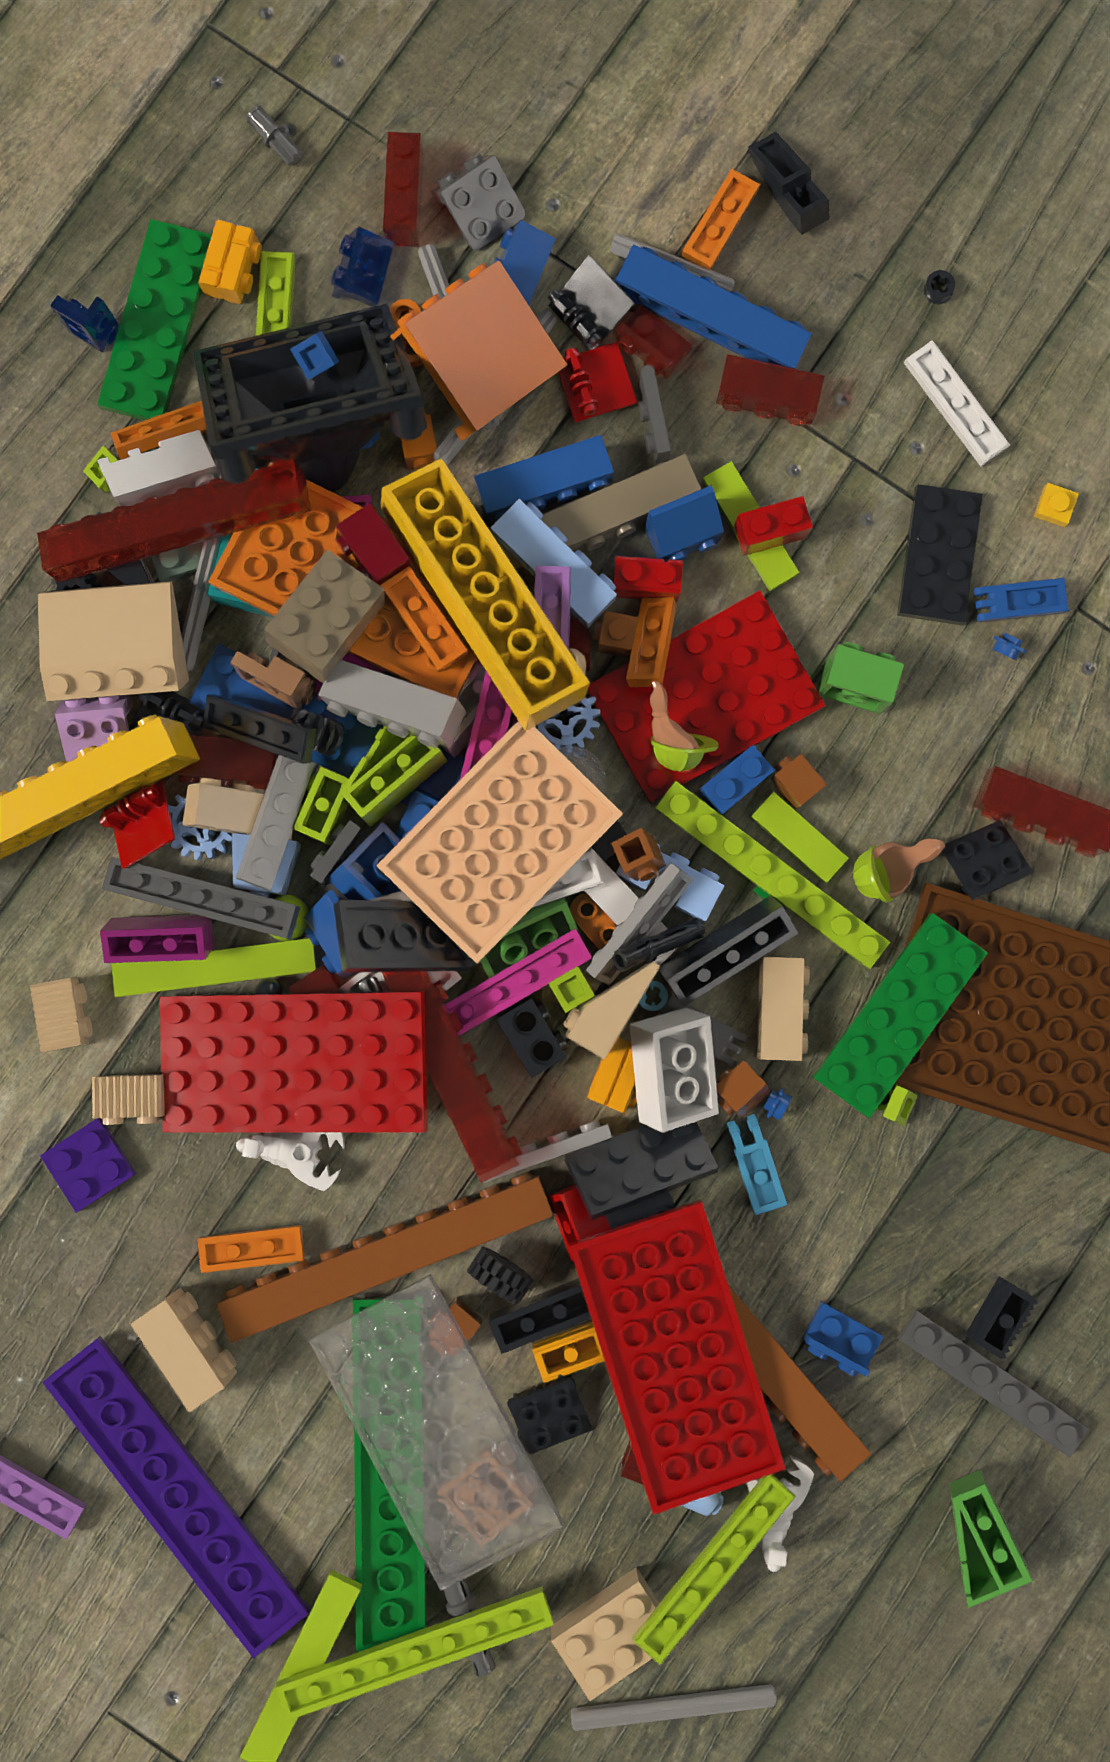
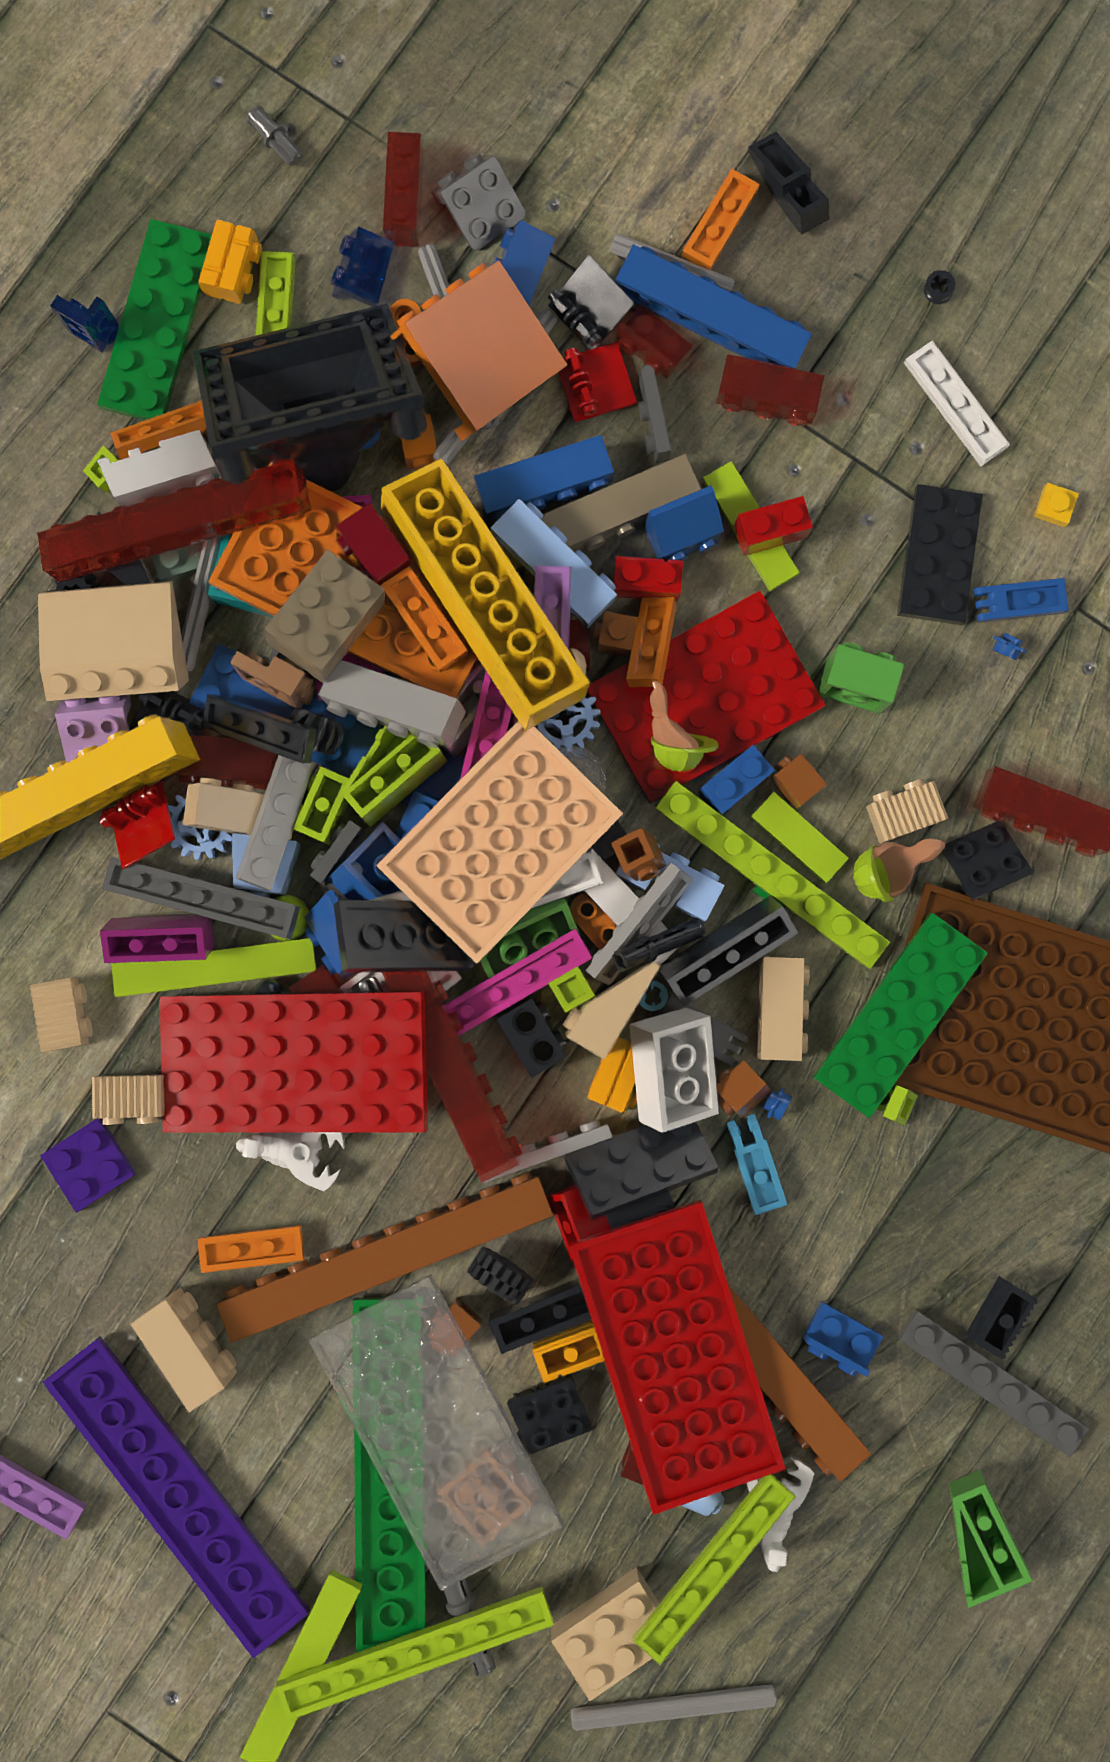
(314, 355): blue plate -> none
(907, 811): none -> tan brick

